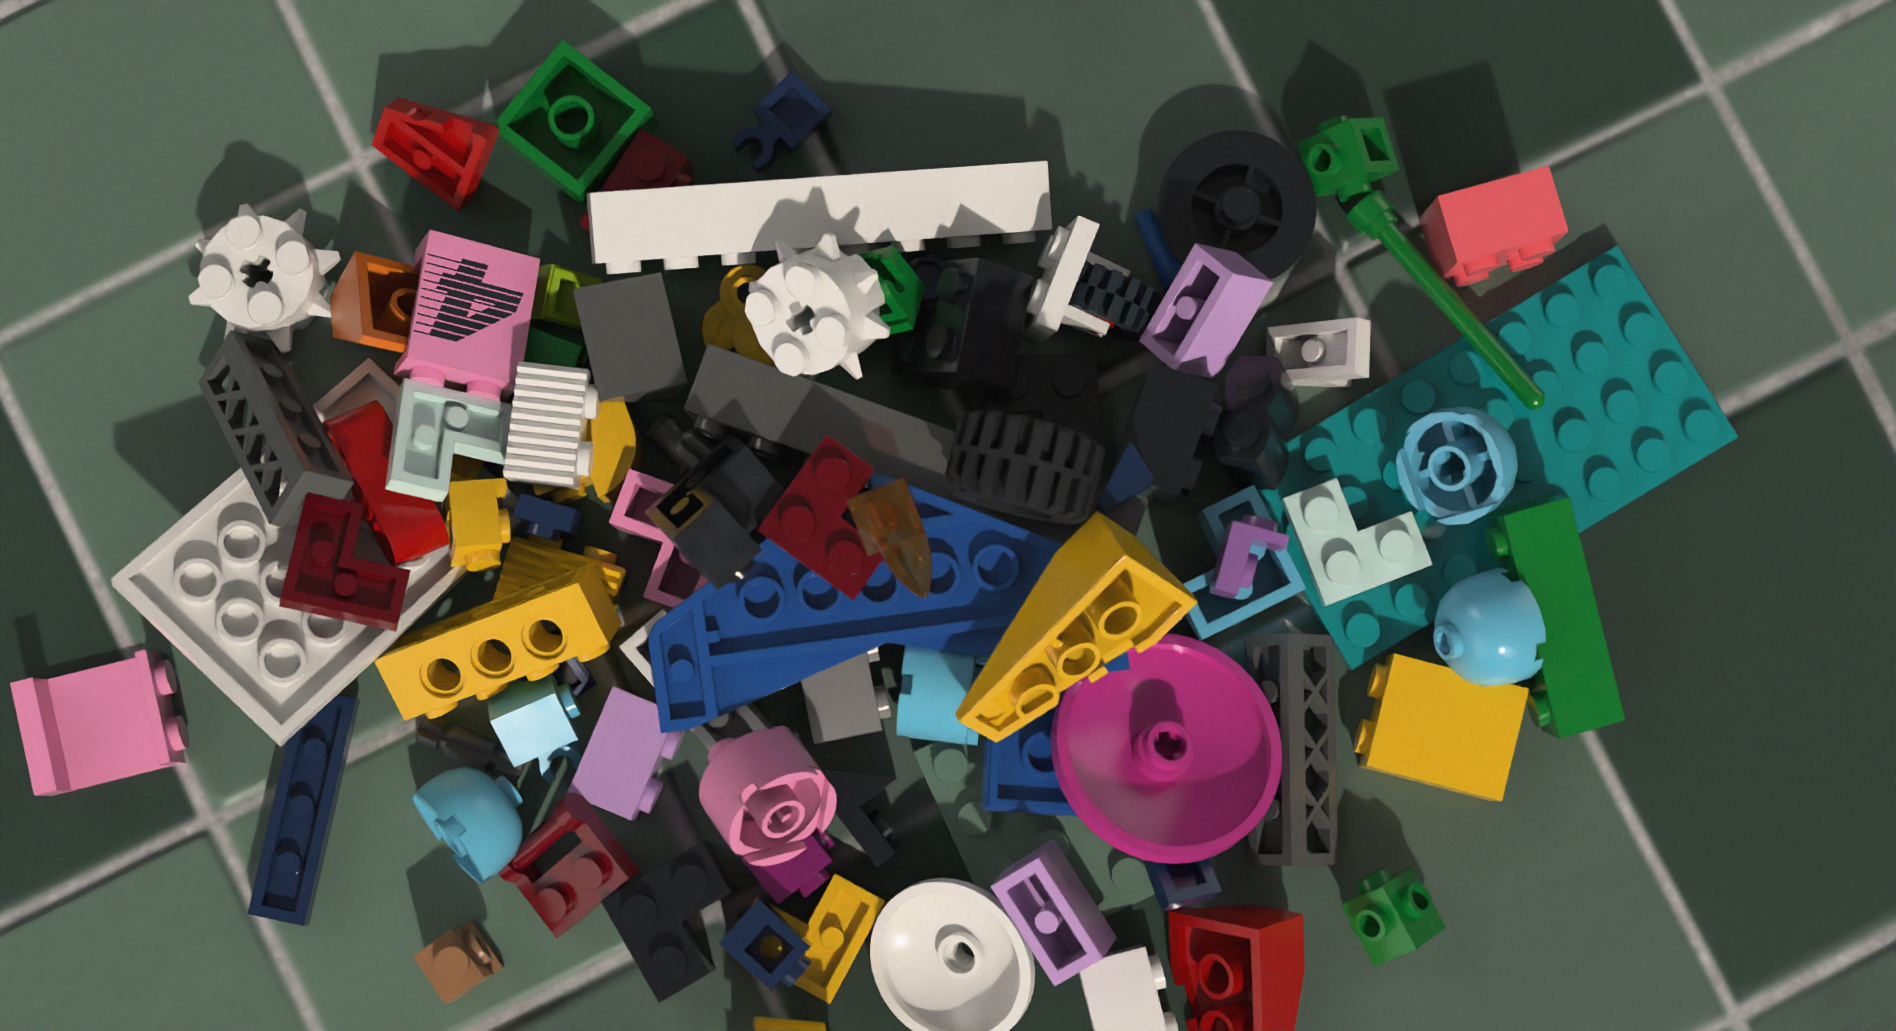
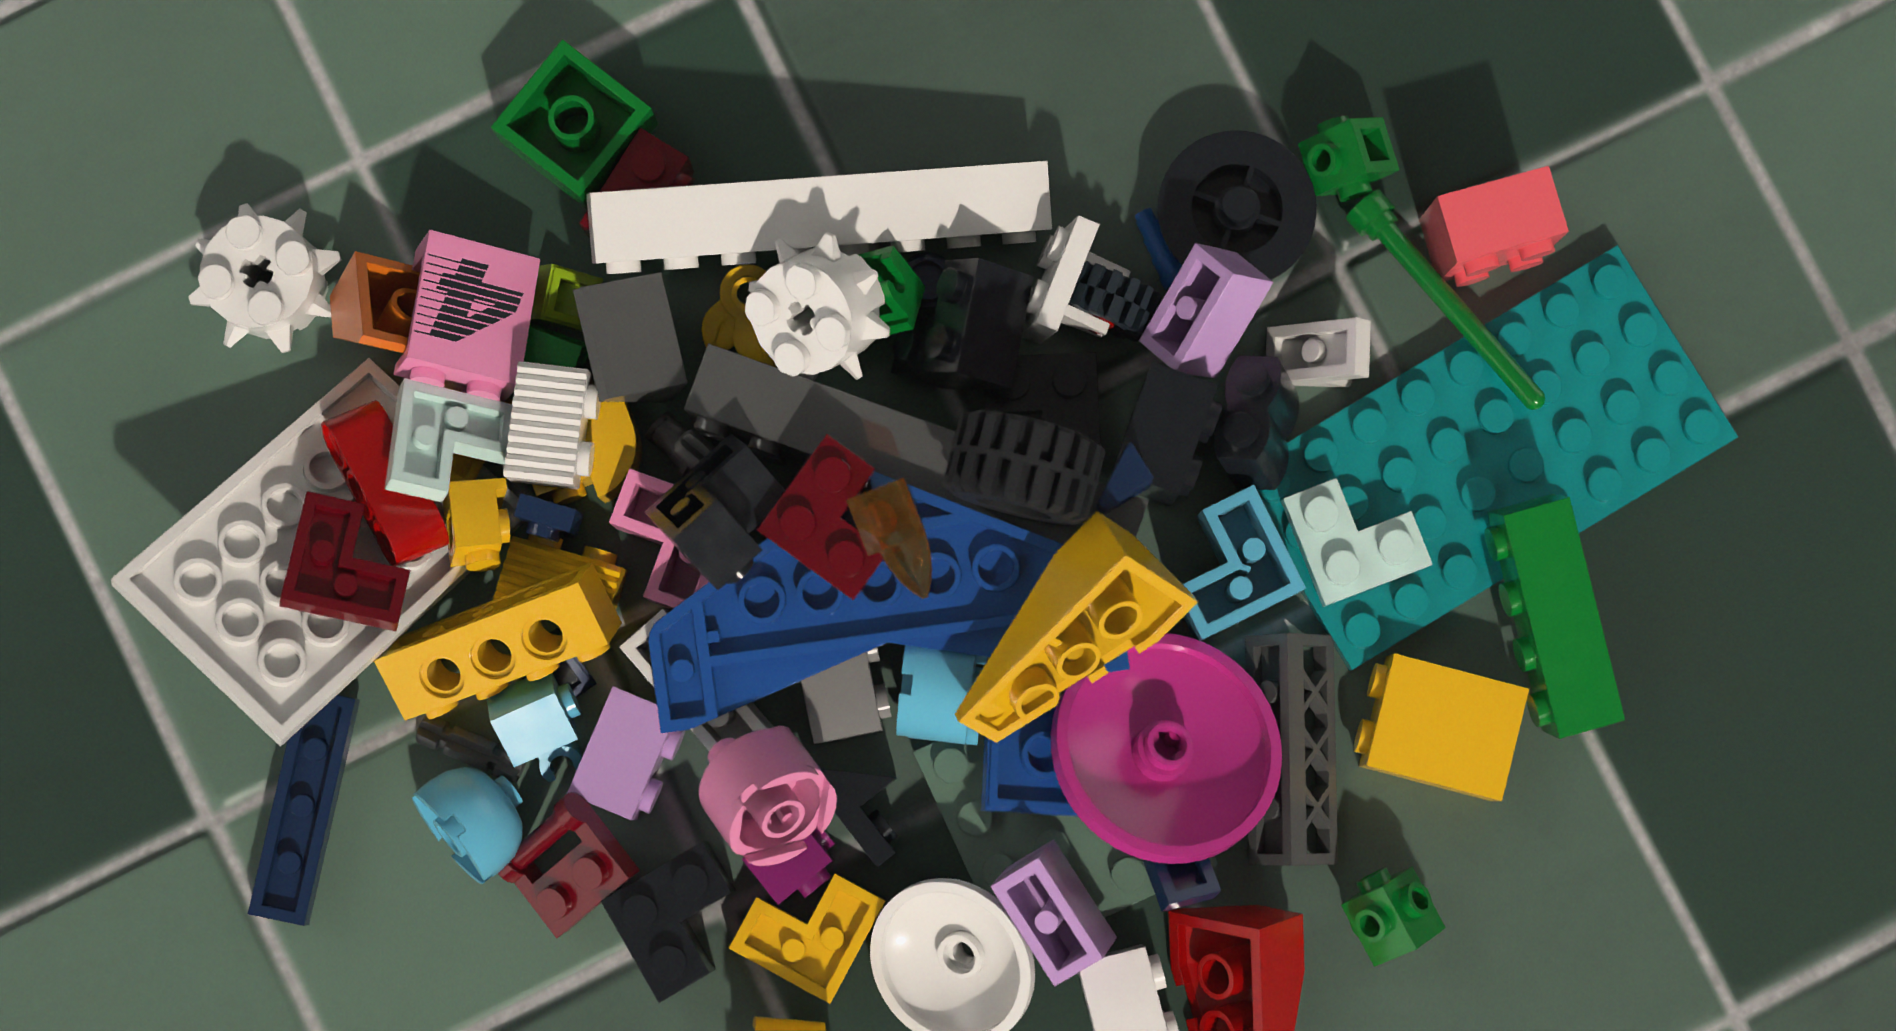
(100, 724): bright pink panel -> none
(282, 414): dark grey fence -> none
(436, 148): red wing -> none
(458, 961): medium nougat brick -> none
(745, 946): dark blue brick -> none
(787, 116): dark blue plate -> none
(1234, 563): medium lavender bracket -> none
(1457, 464): medium azure cylinder -> none
(1489, 629): medium azure cylinder -> none

